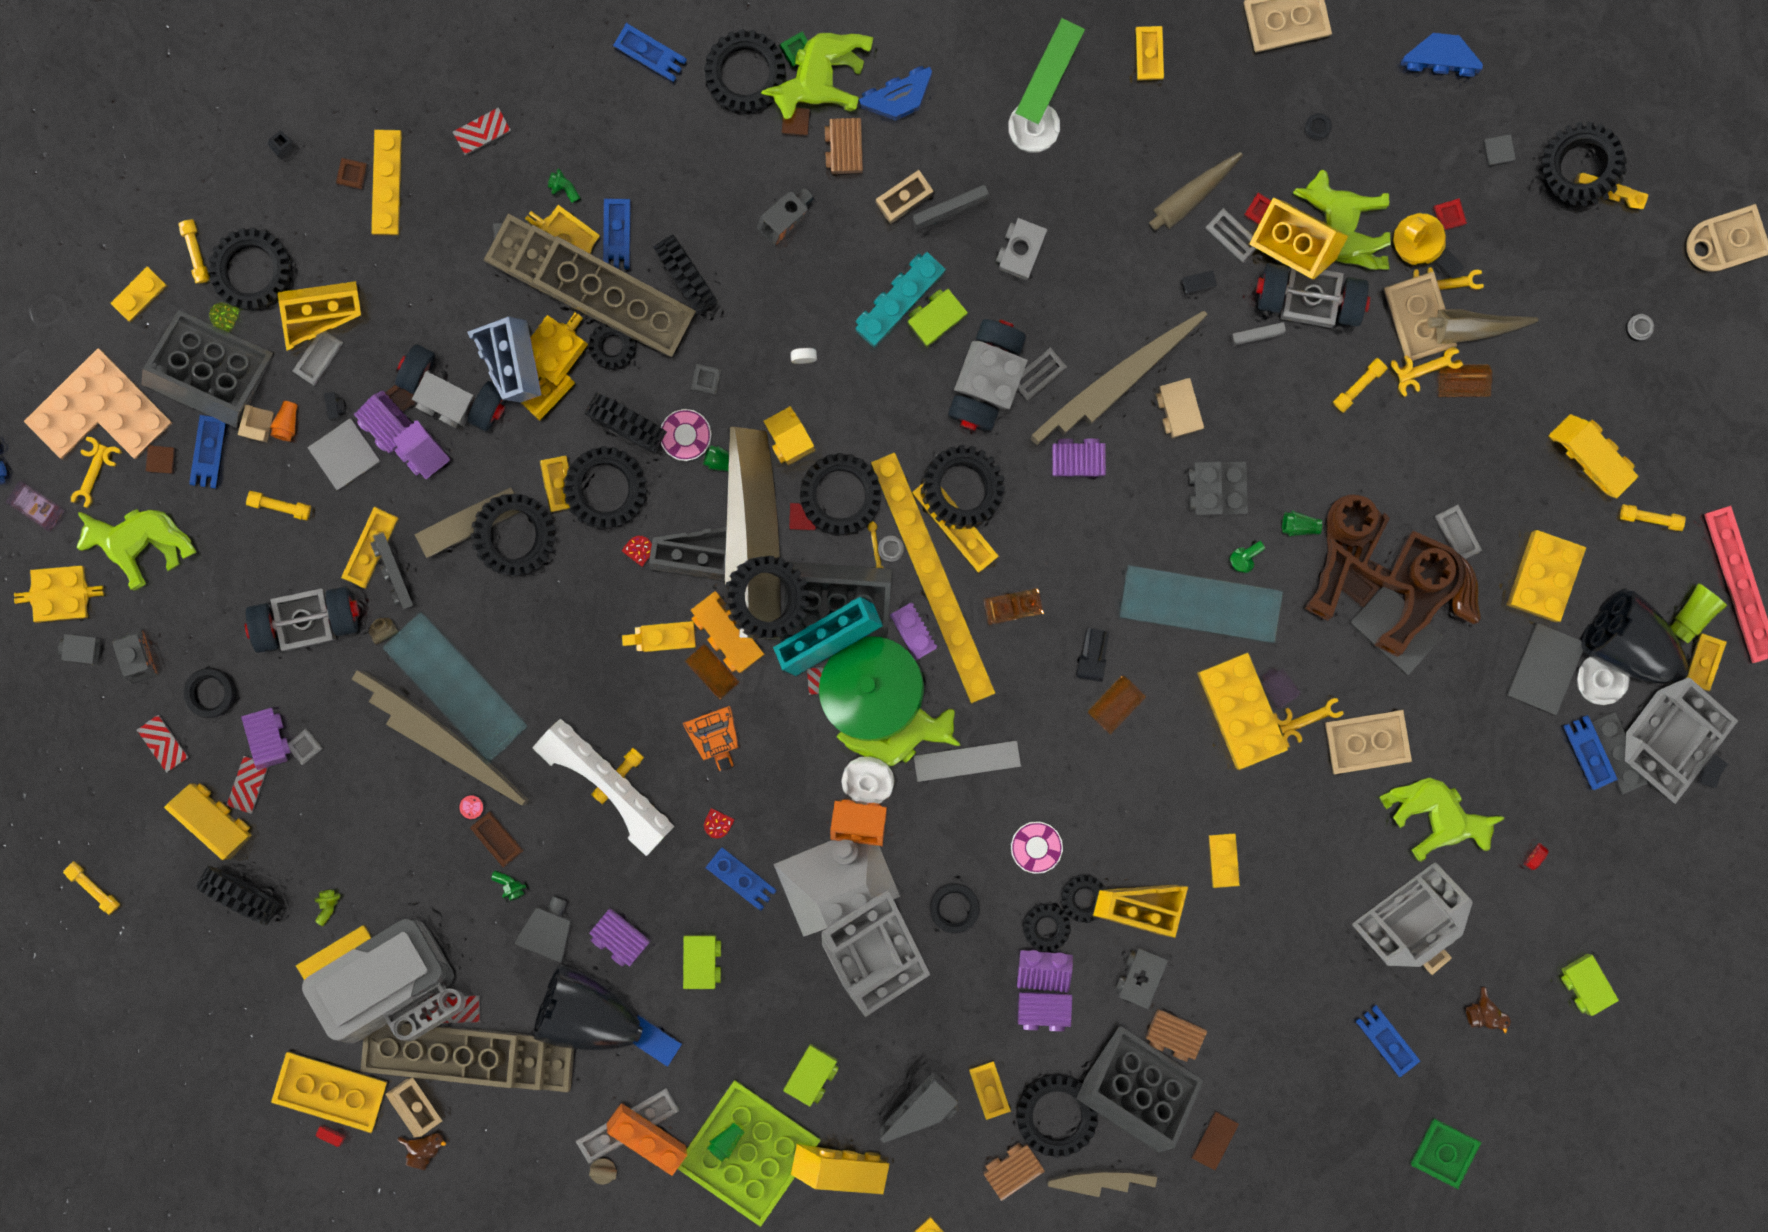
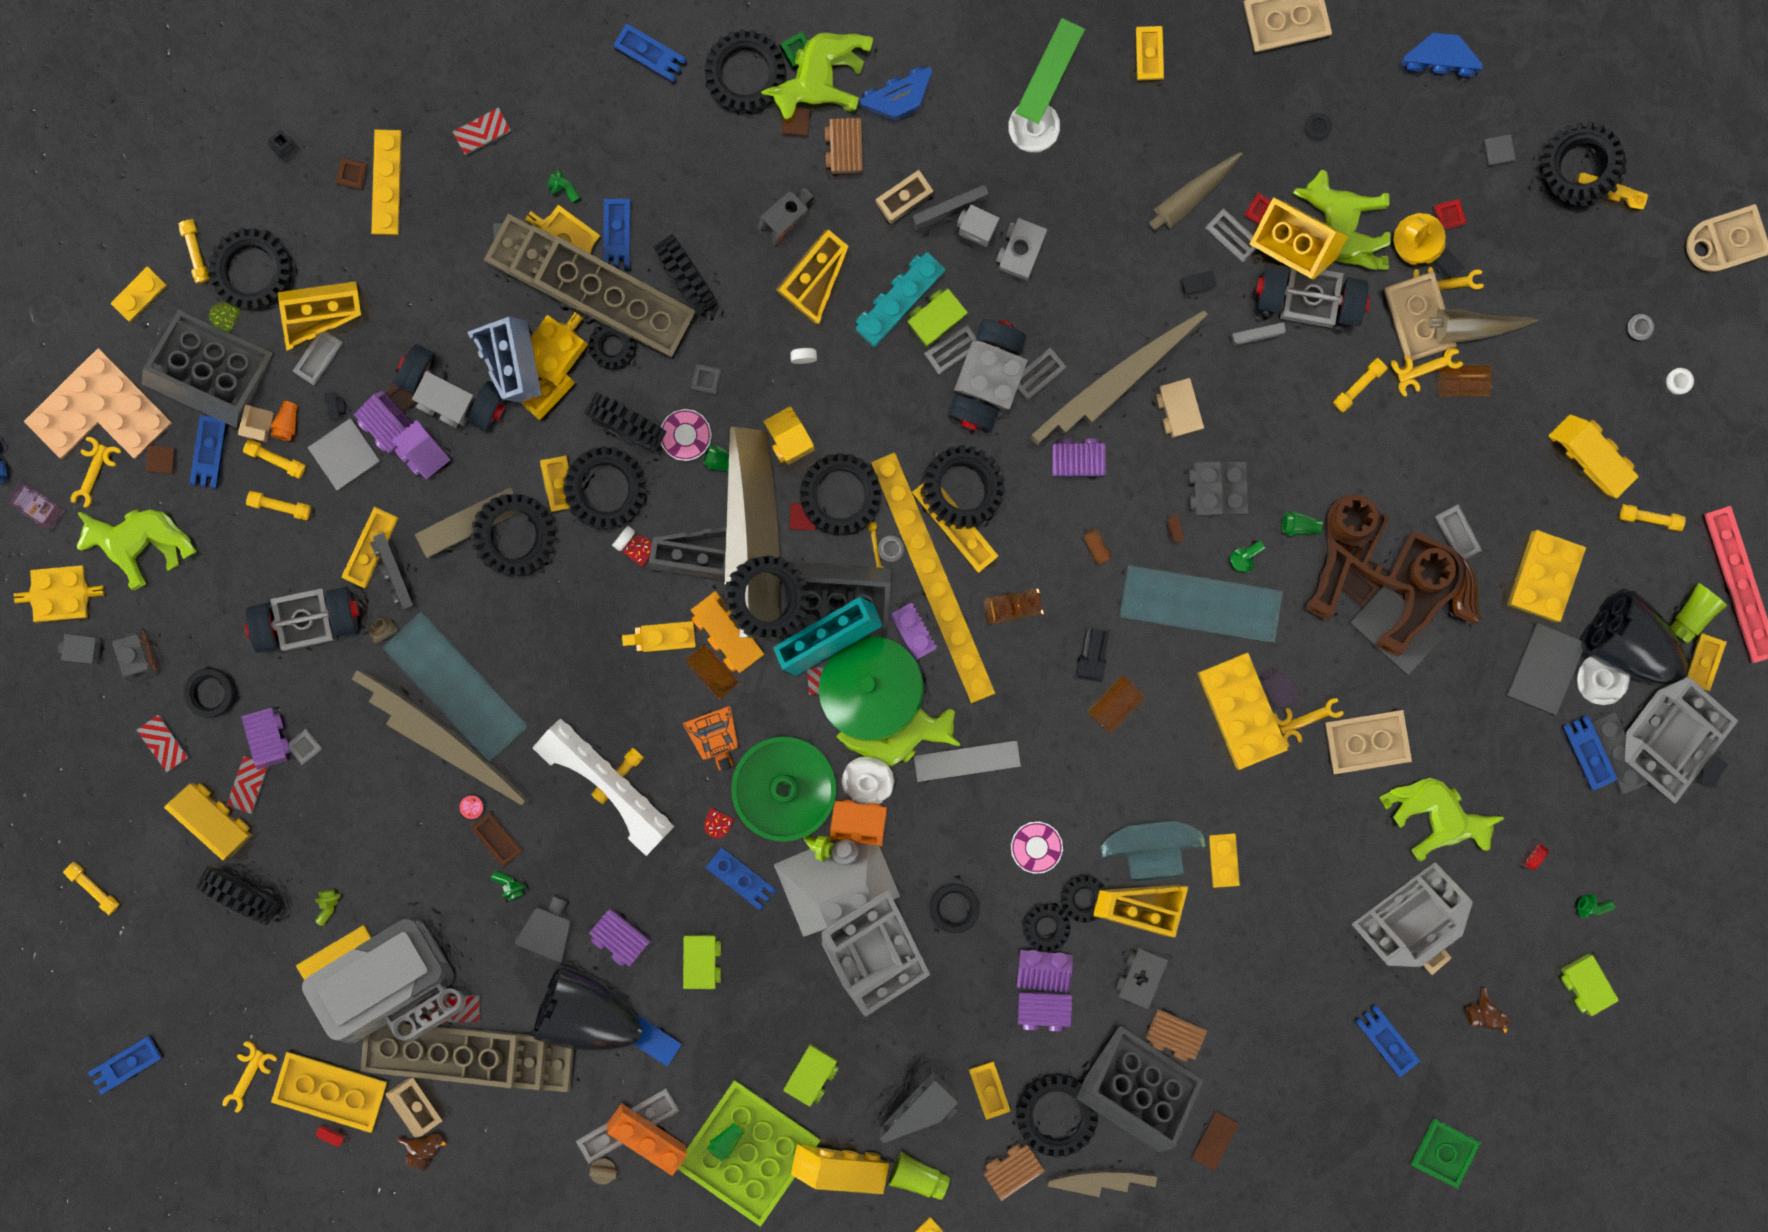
(126, 1064): none -> blue hinge
(257, 1059): none -> yellow bar
(293, 467): none -> yellow bar
(623, 538): none -> white tile
(783, 789): none -> green dish
(814, 275): none -> yellow wedge
(821, 846): none -> lime plate
(918, 1177): none -> lime plant
(934, 362): none -> light grey tile
(977, 225): none -> light grey brick
(1097, 547): none -> clear orange pin
(1153, 848): none -> clear light blue plate
(1175, 529): none -> reddish brown tile
(1589, 906): none -> green plate
(1680, 381): none -> white tile

